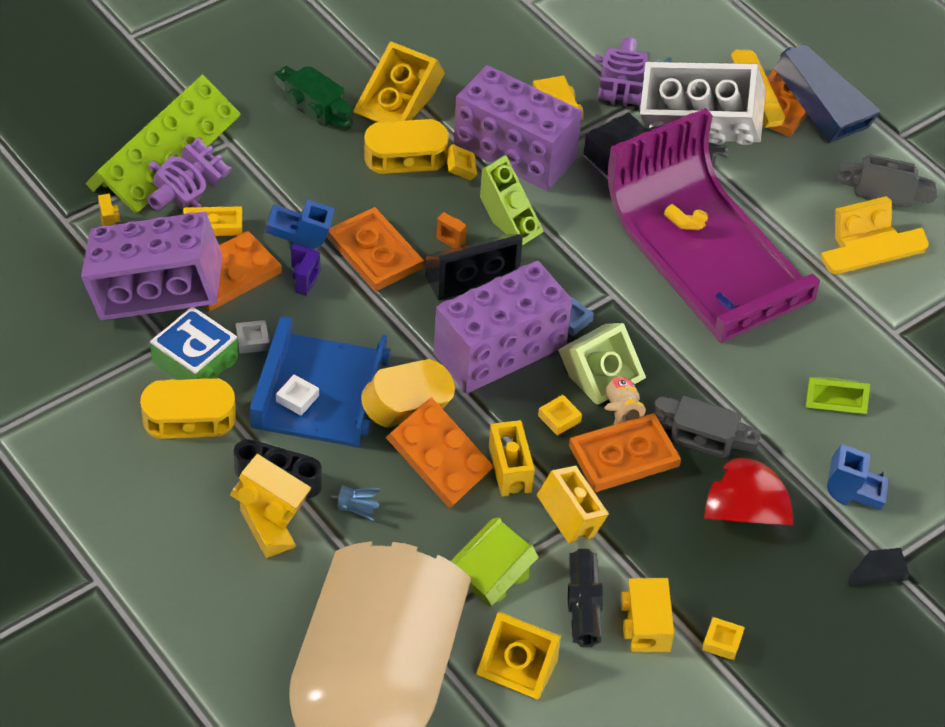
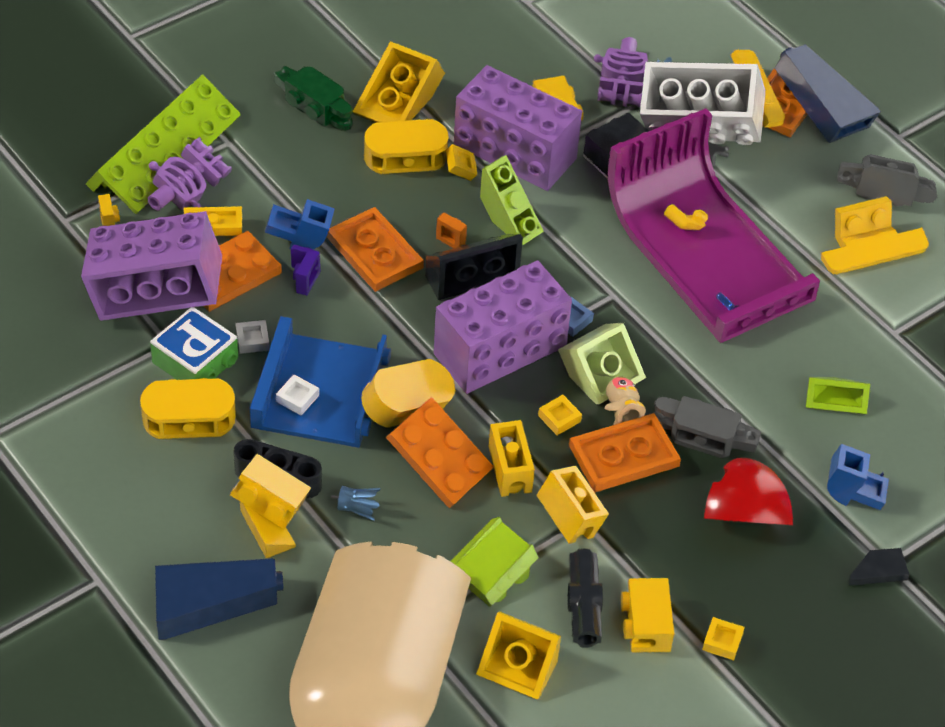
(212, 593): none -> dark blue slope

